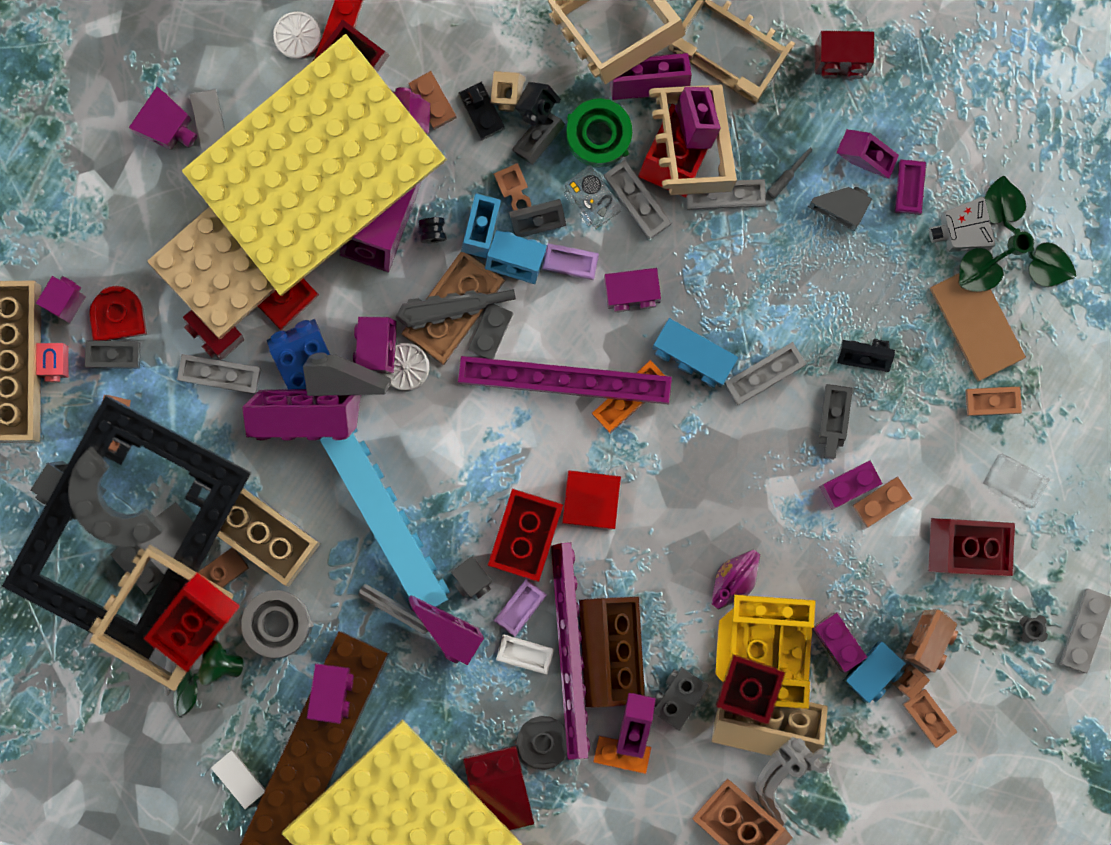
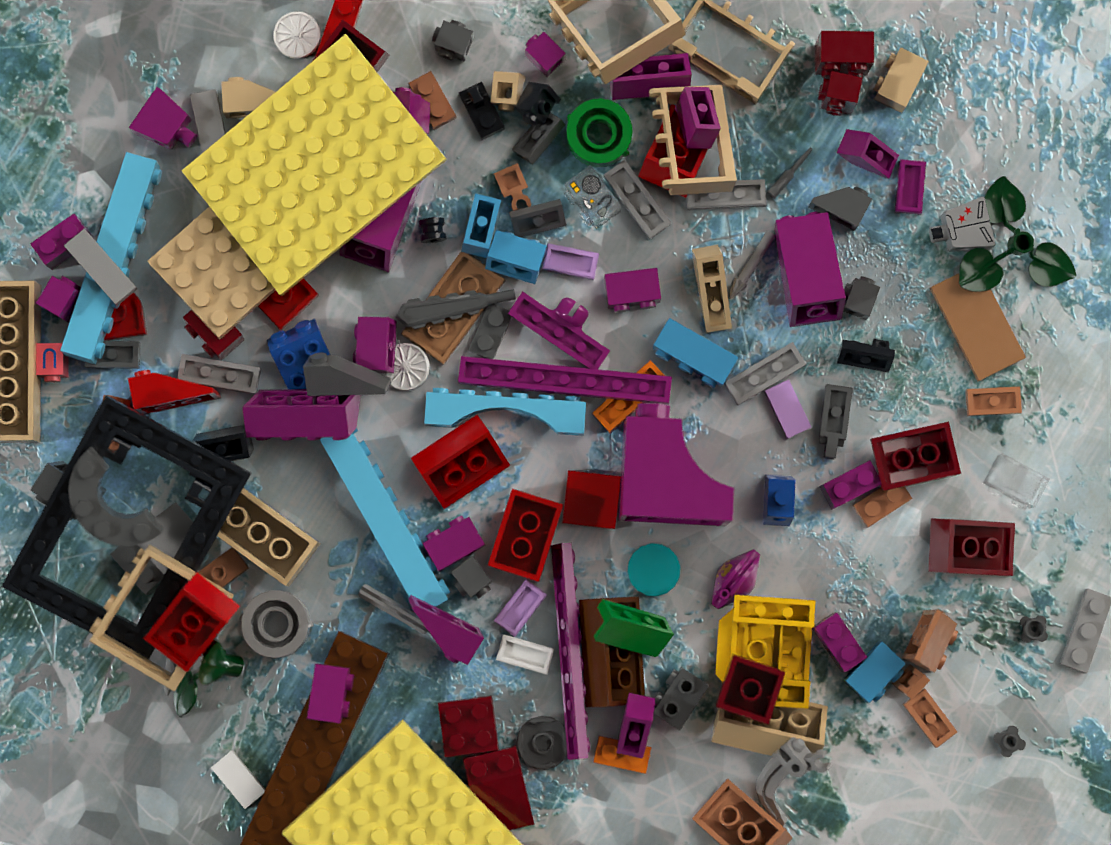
(51, 244): none -> magenta brick
(100, 267): none -> light grey tile
(118, 239): none -> medium azure brick
(160, 392): none -> red slope
(227, 442): none -> black brick
(242, 97): none -> tan slope
(449, 409): none -> medium azure arch
(452, 40): none -> dark grey brick
(453, 543): none -> magenta brick
(460, 461): none -> red slope
(468, 726): none -> dark red brick
(544, 53): none -> magenta brick
(560, 328): none -> magenta plate
(632, 629): none -> green panel
(653, 569): none -> teal tile
(662, 478): none -> magenta brick
(712, 288): none -> tan slope
(740, 282): none -> light grey piece
(779, 500): none -> blue torso
(787, 409): none -> lavender tile
(809, 269): none -> magenta slope
(839, 93): none -> dark red brick
(860, 297): none -> dark grey brick
(901, 79): none -> tan brick
(915, 456): none -> dark red slope
(1010, 733): none -> dark grey plate

